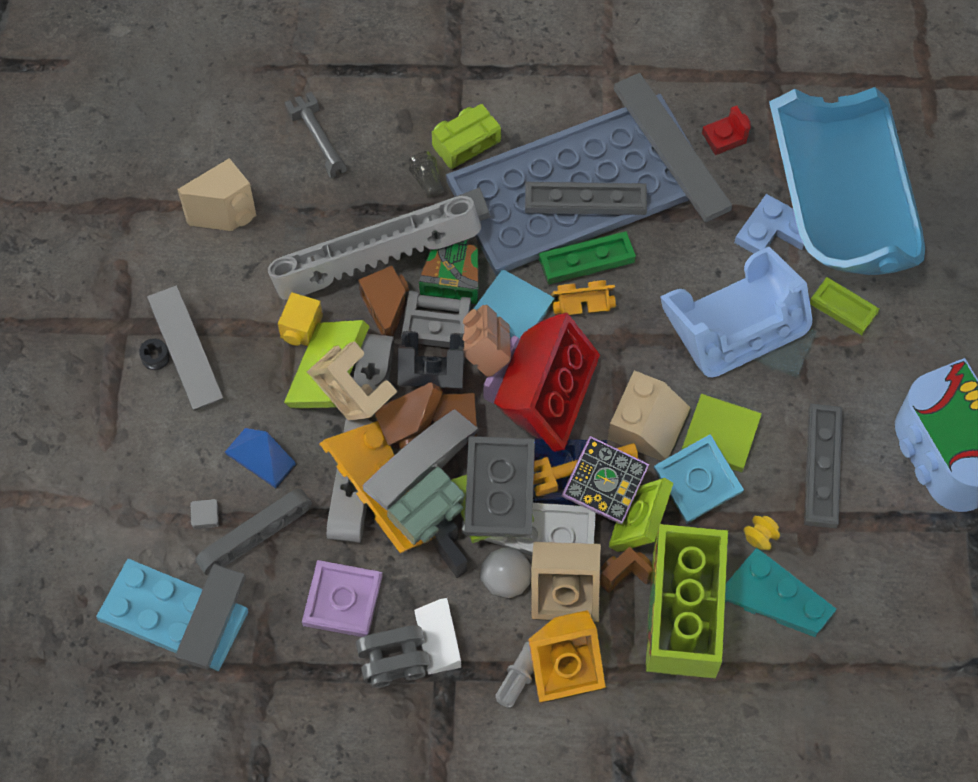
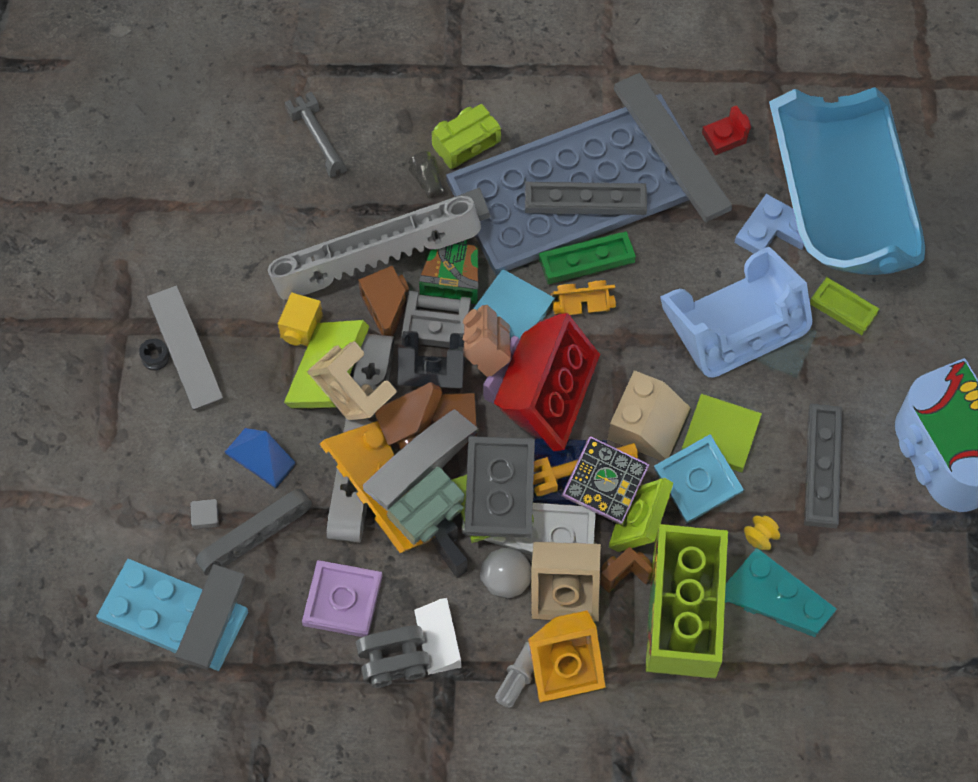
(218, 199): tan slope -> none

